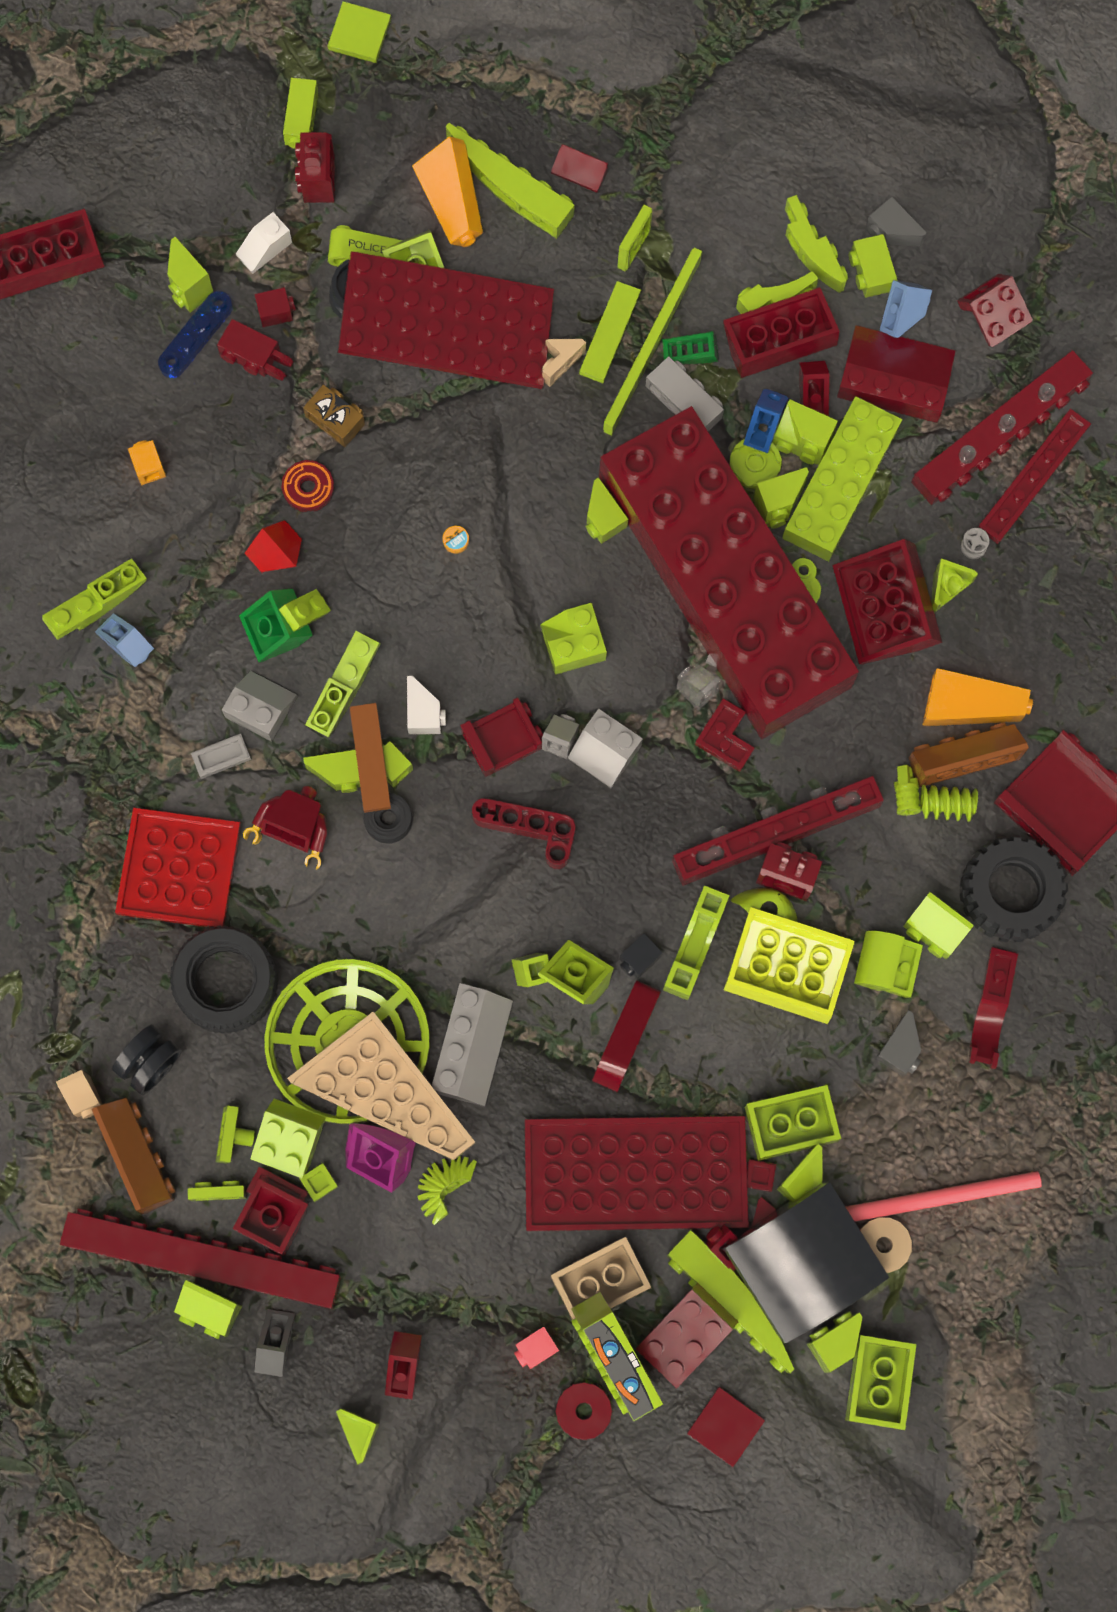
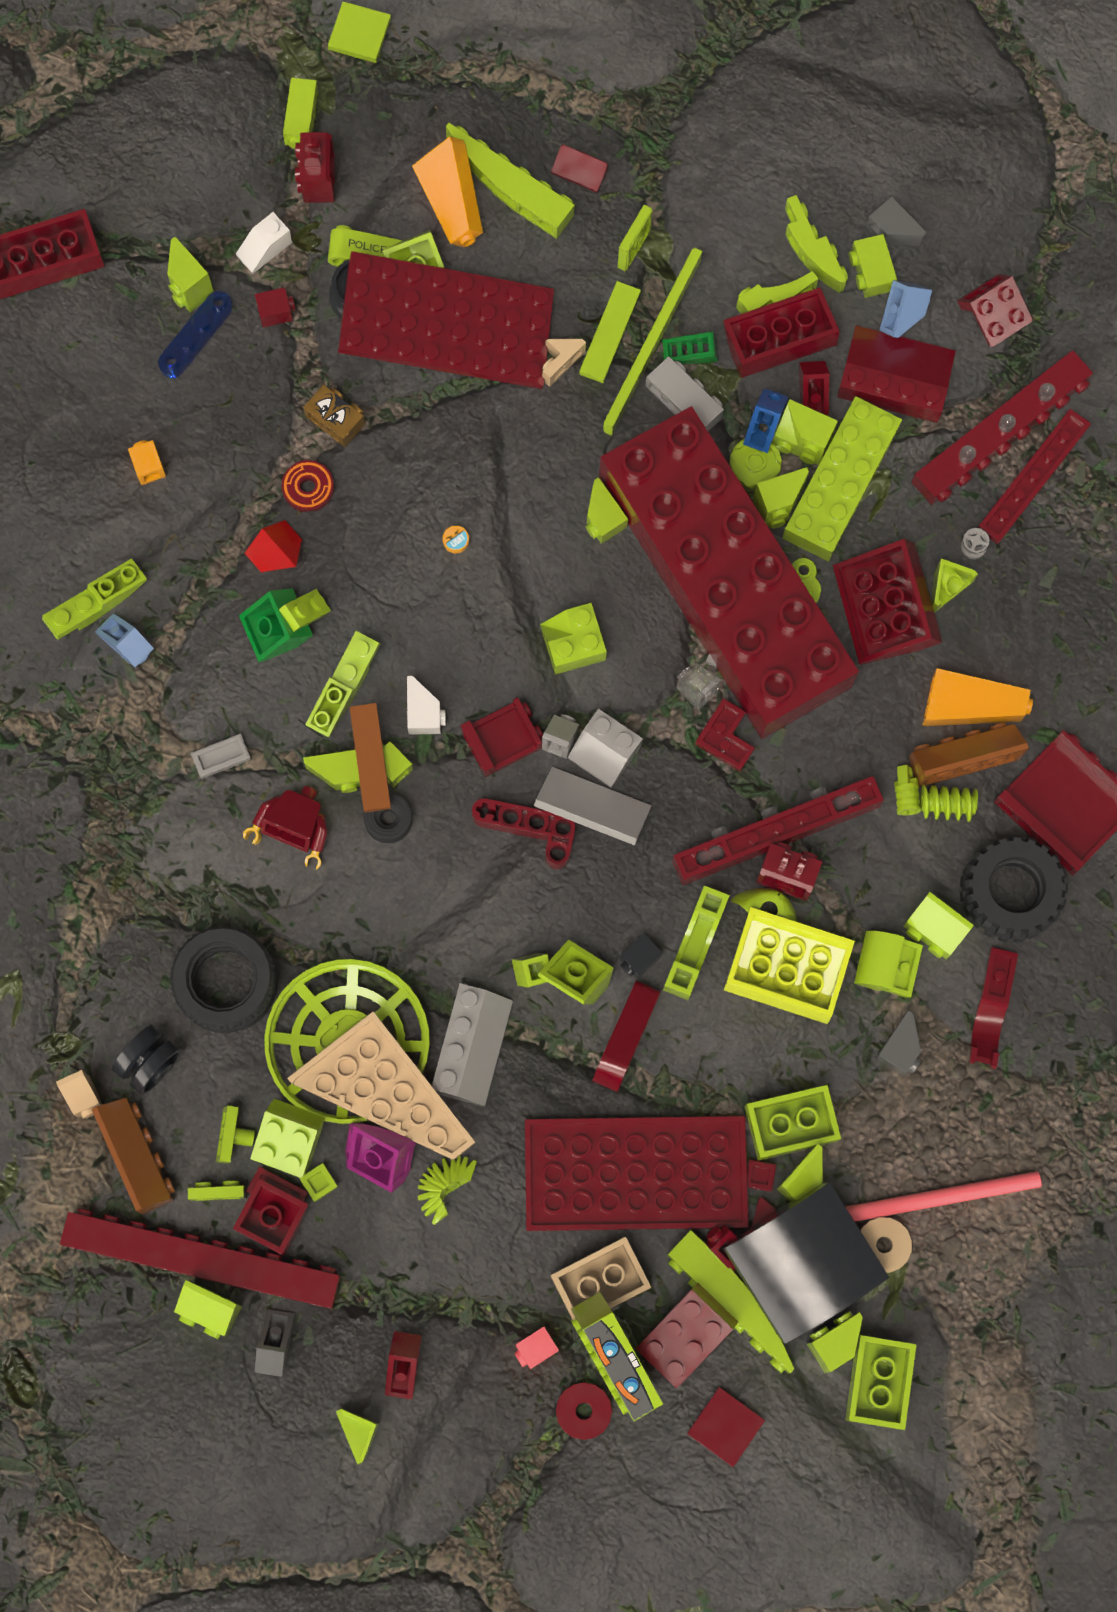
(178, 868): red plate -> none
(252, 350): dark red hinge -> none
(259, 705): light grey slope -> none
(592, 805): none -> light grey tile

